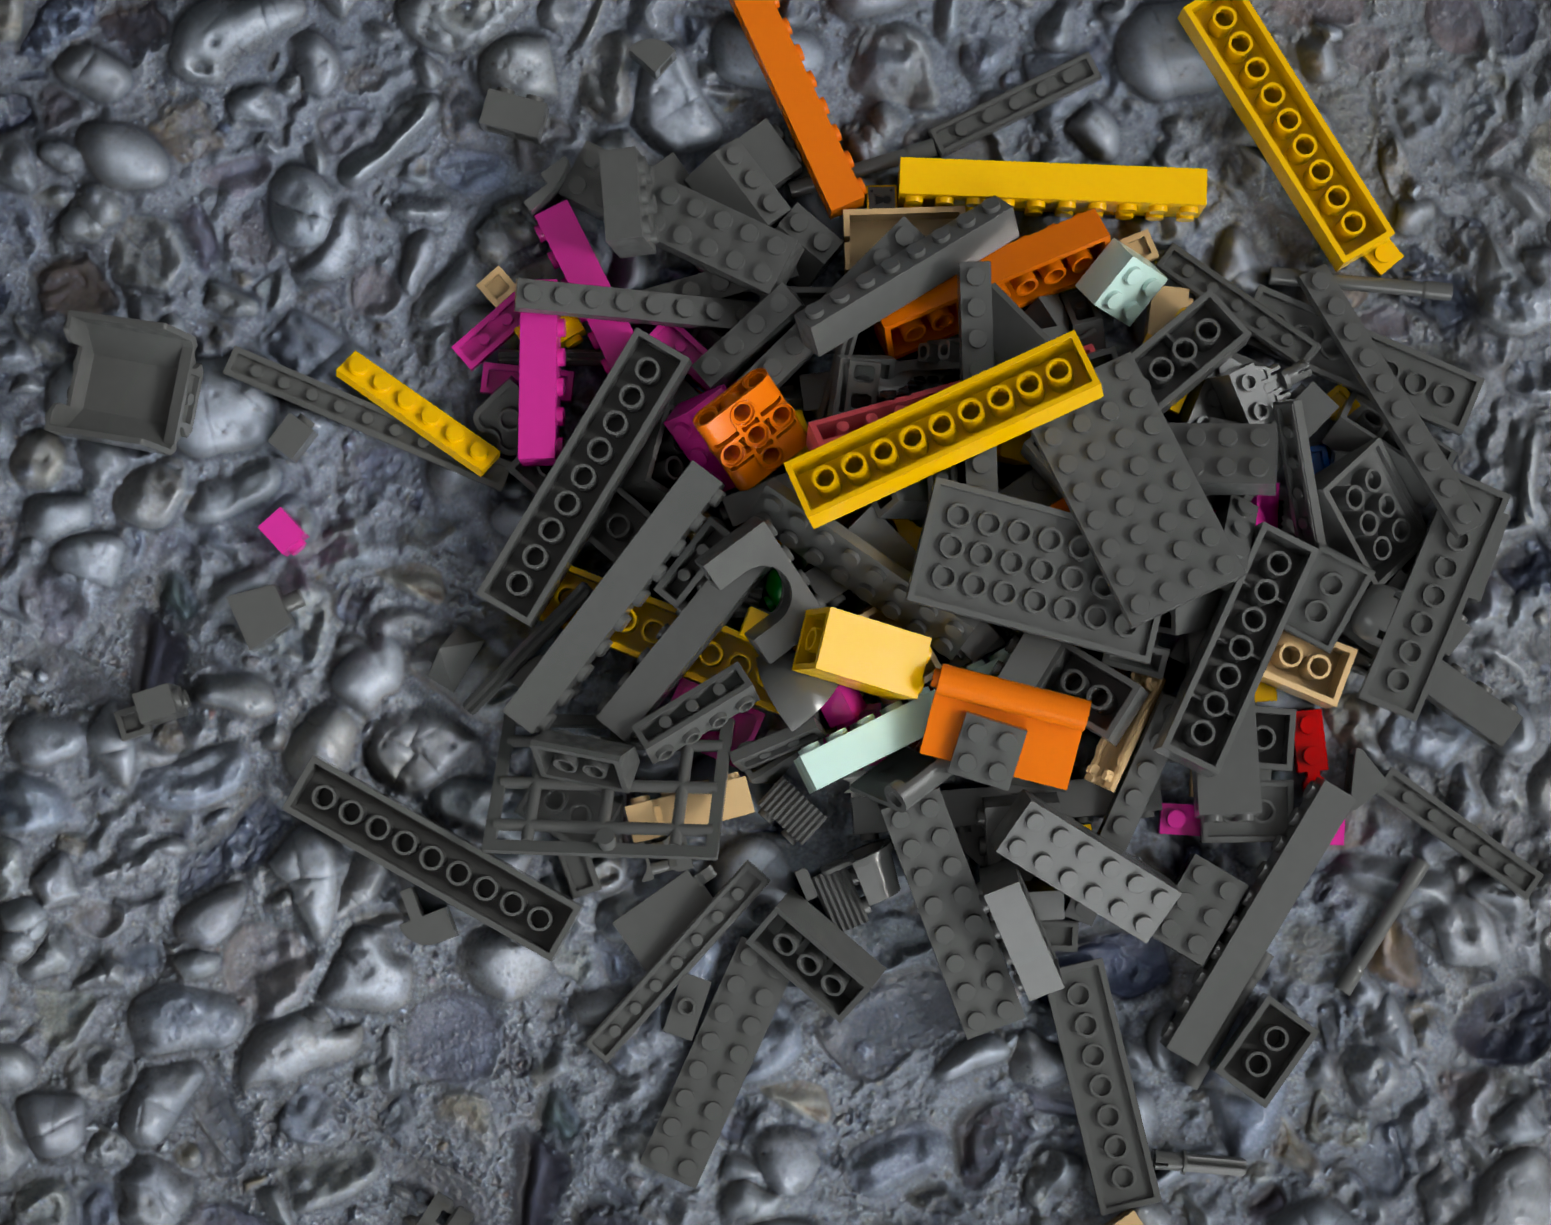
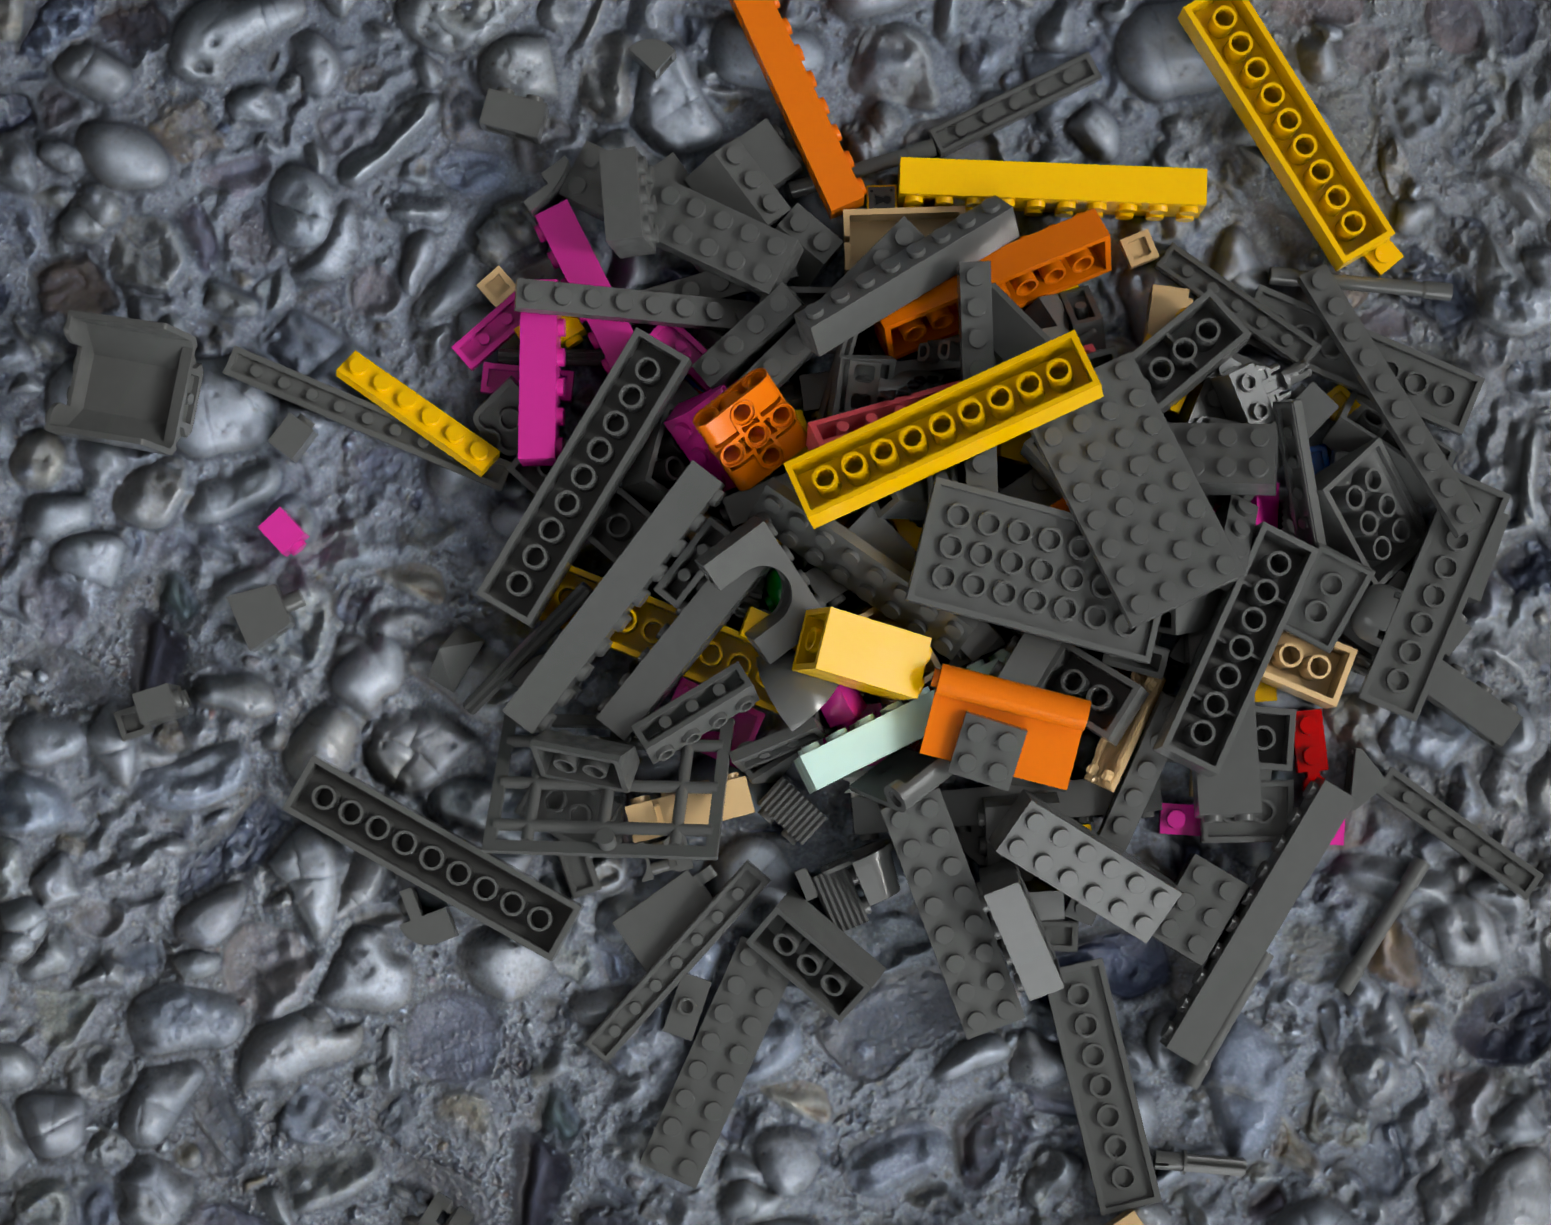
(1121, 282): light aqua brick -> none
(1264, 1050): dark grey brick -> none

